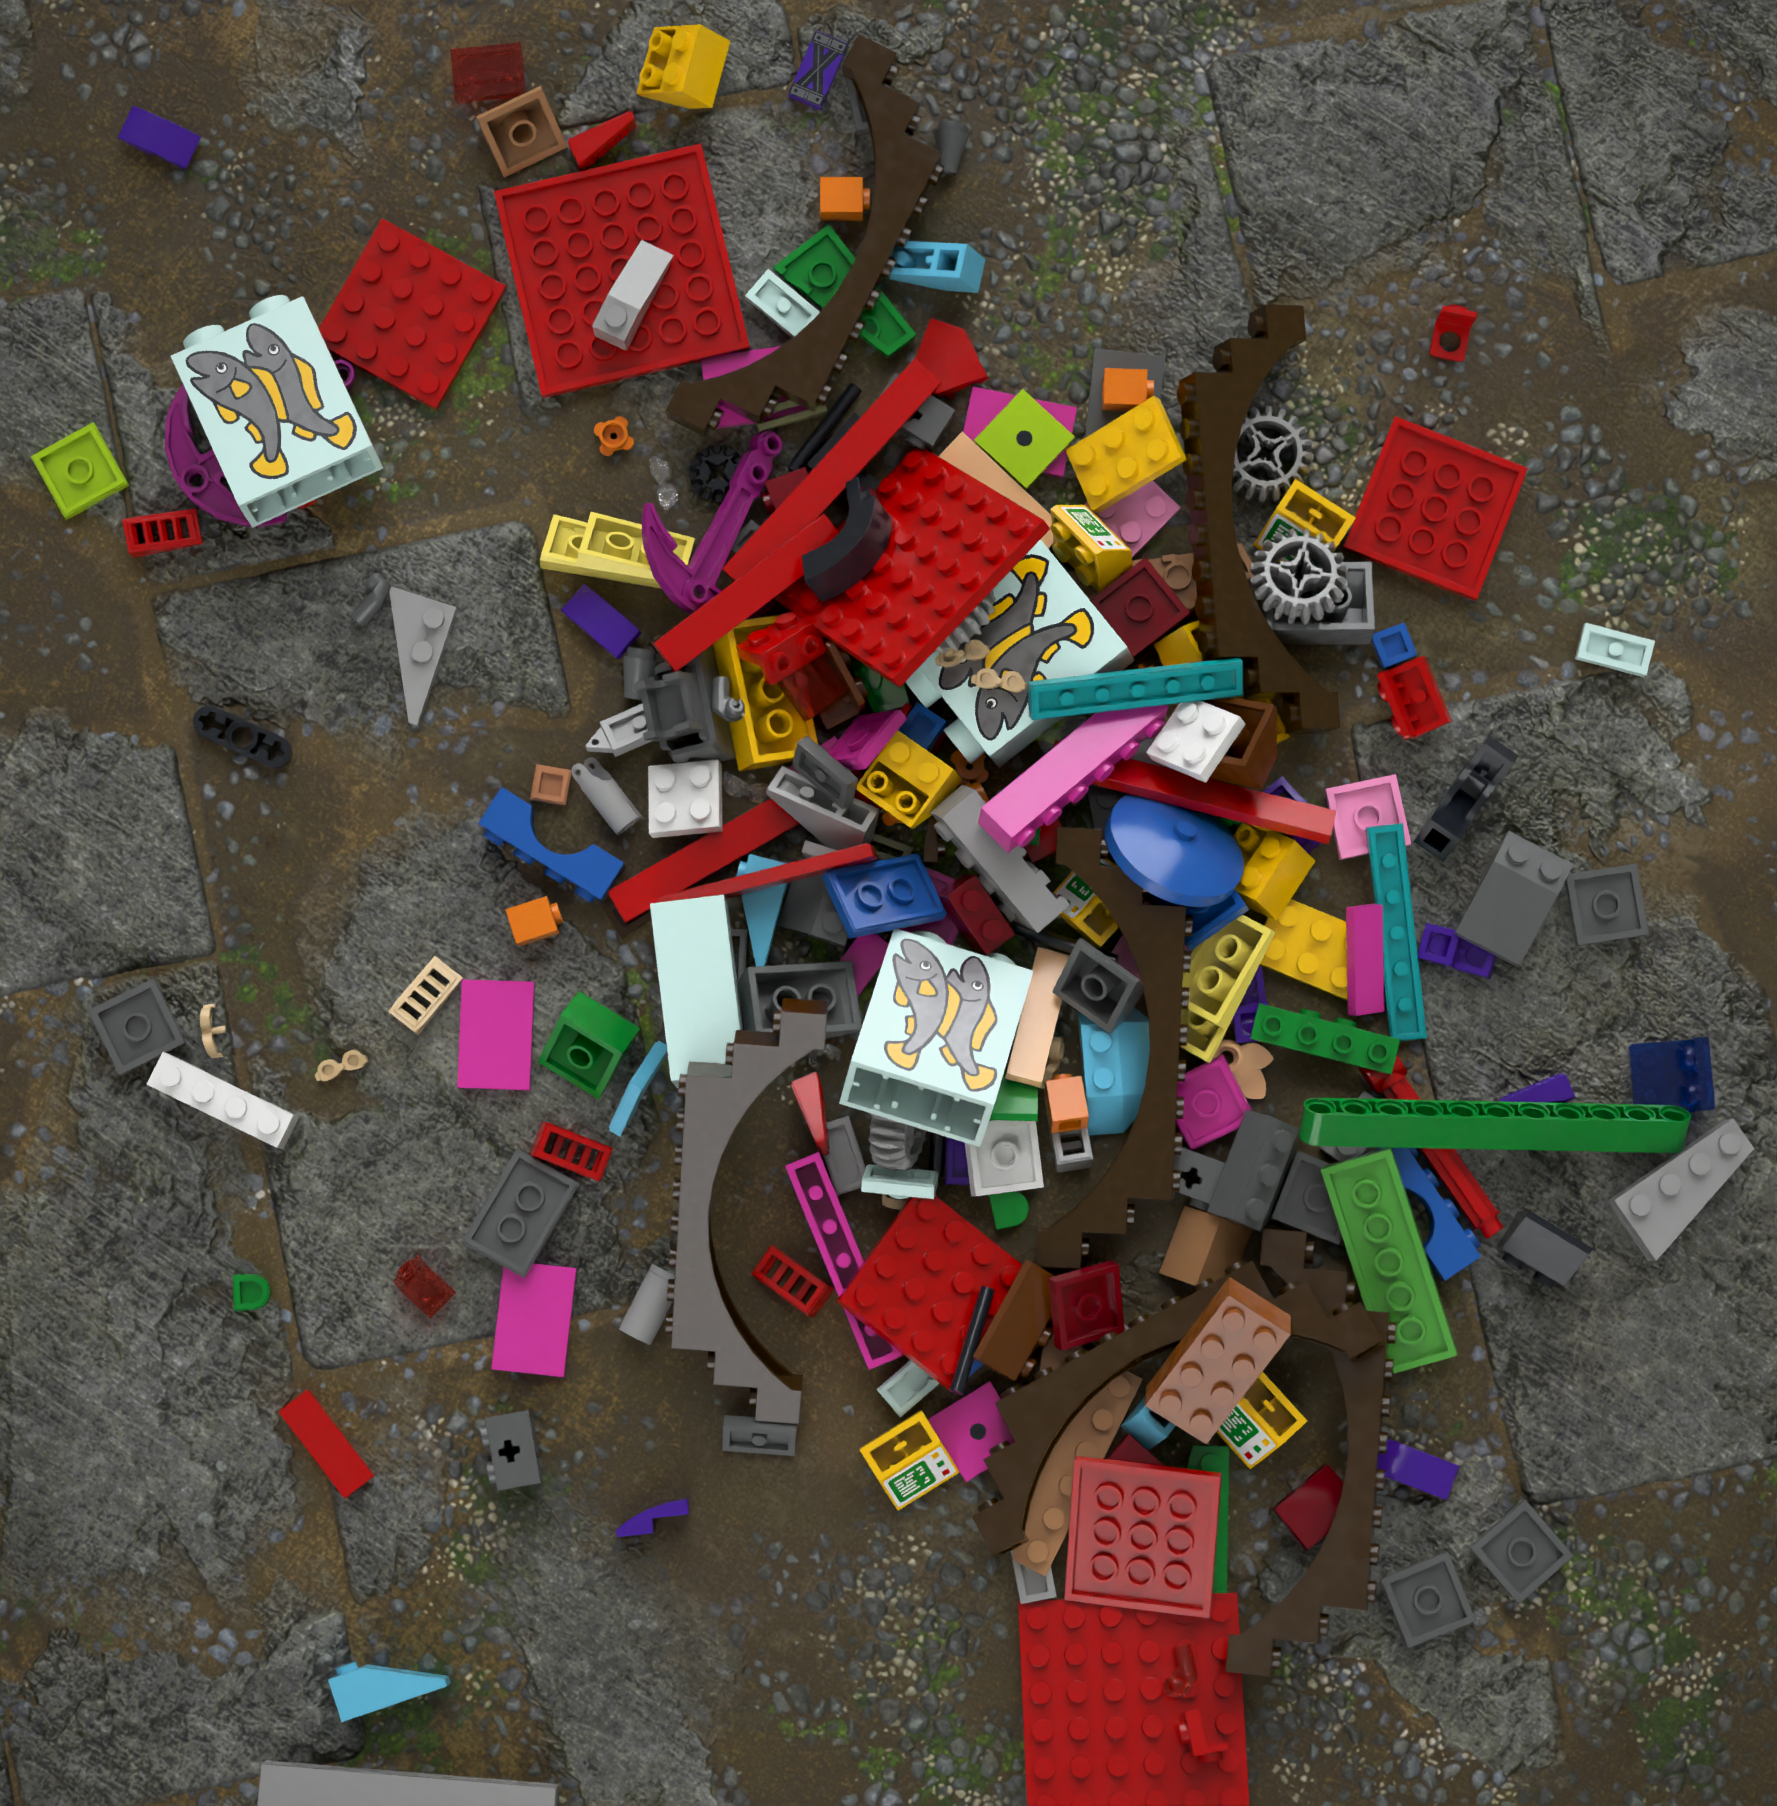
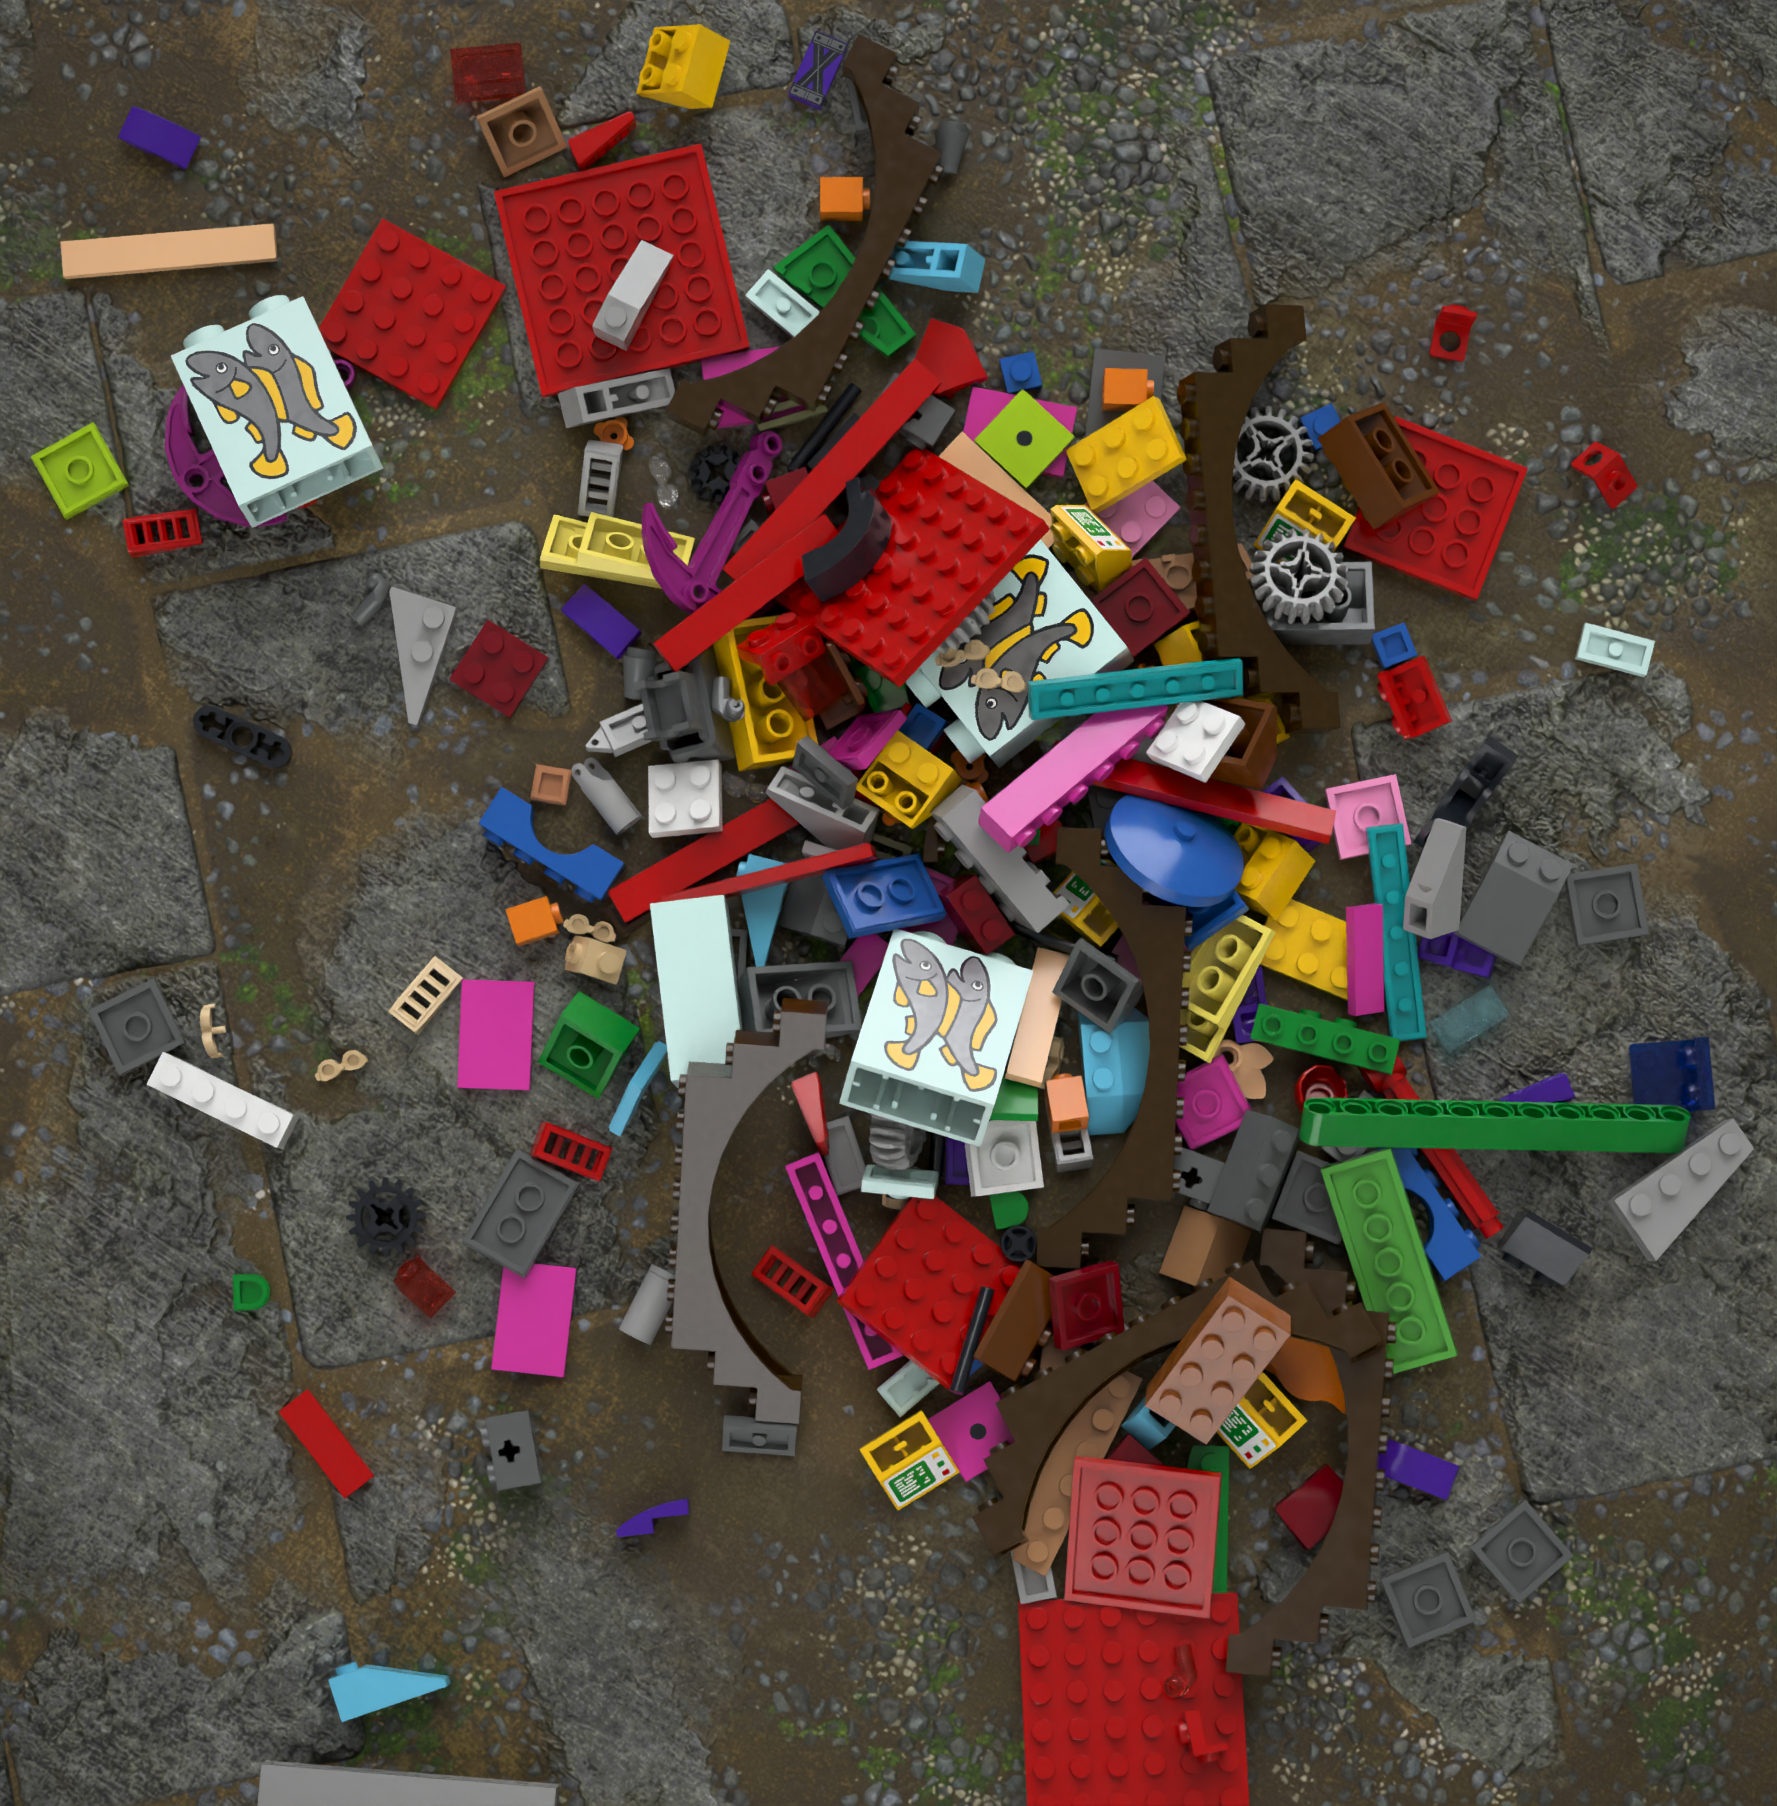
(169, 251): none -> light nougat tile
(374, 1228): none -> black gear
(499, 669): none -> dark red plate
(580, 925): none -> tan piece
(595, 959): none -> tan bracket
(607, 458): none -> light grey slope
(616, 397): none -> light grey slope
(1020, 373): none -> blue plate
(1022, 1241): none -> black wheel
(1308, 1372): none -> orange tile
(1318, 1082): none -> red hair
(1319, 423): none -> blue plate
(1378, 465): none -> reddish brown slope
(1436, 885): none -> light grey slope
(1469, 1019): none -> clear light blue plate
(1608, 474): none -> red bracket

